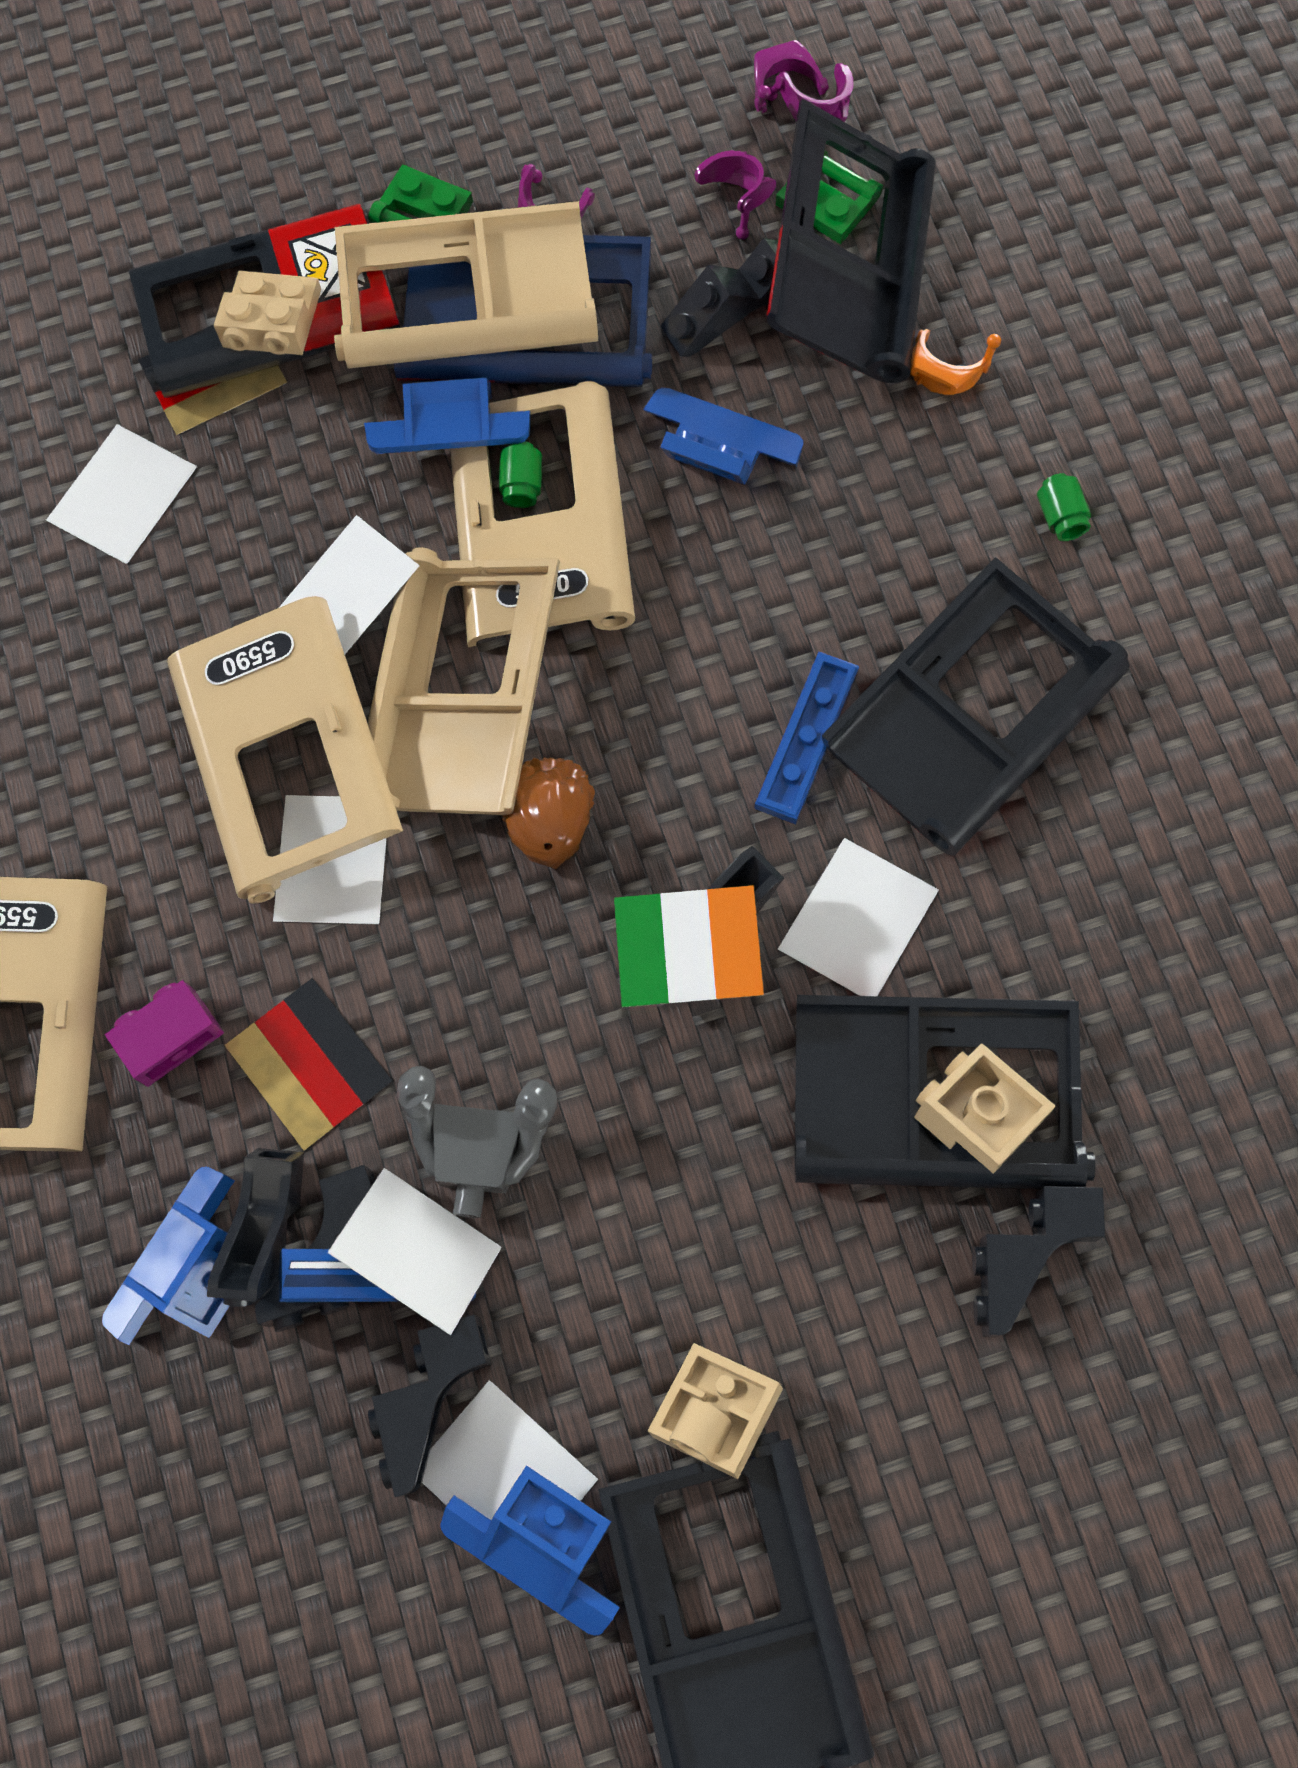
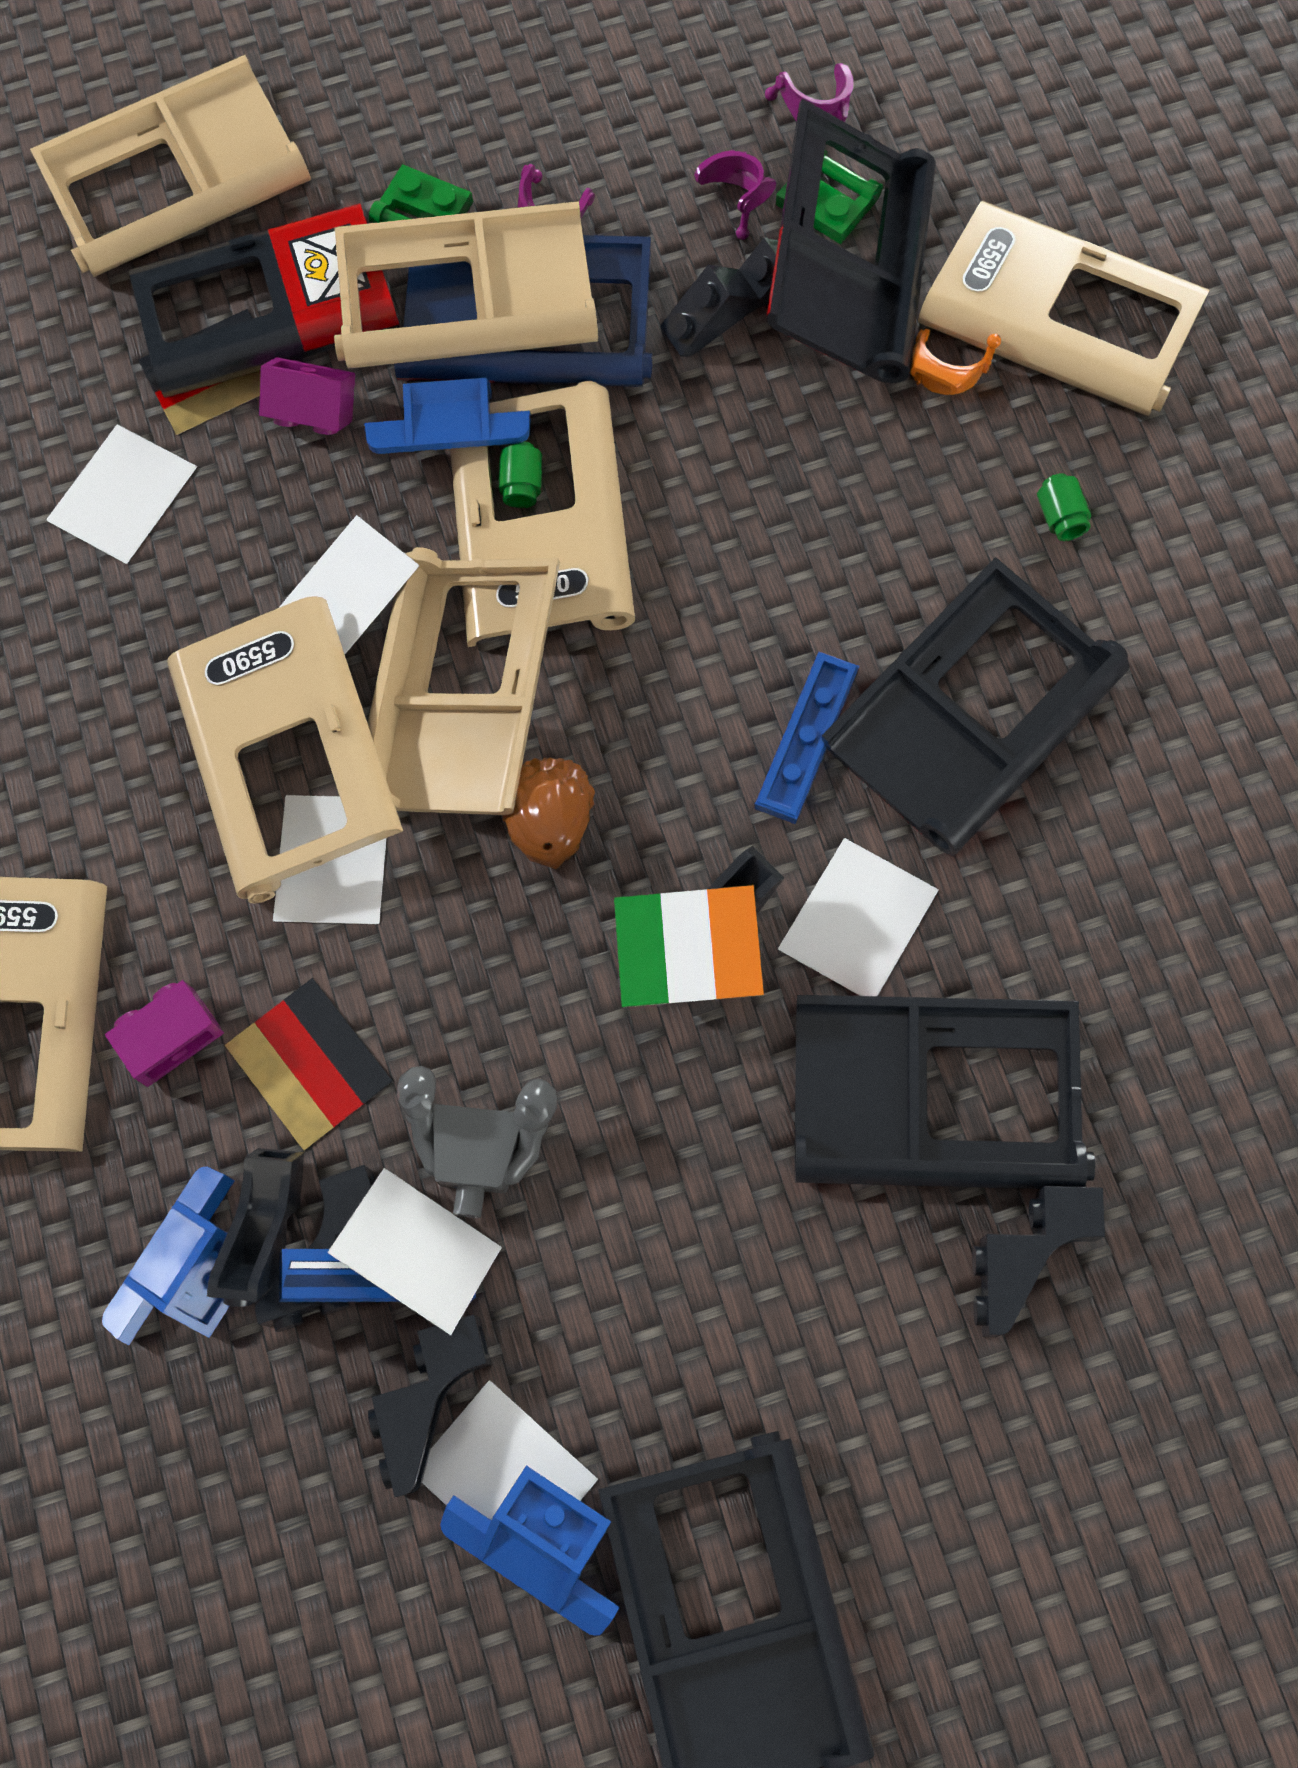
(220, 138): none -> tan piece
(268, 313): tan plate -> none
(306, 395): none -> magenta brick
(715, 1410): tan plate -> none
(718, 437): blue plate -> none
(781, 58): magenta helmet -> none
(982, 1107): tan plate -> none
(1008, 279): none -> tan piece

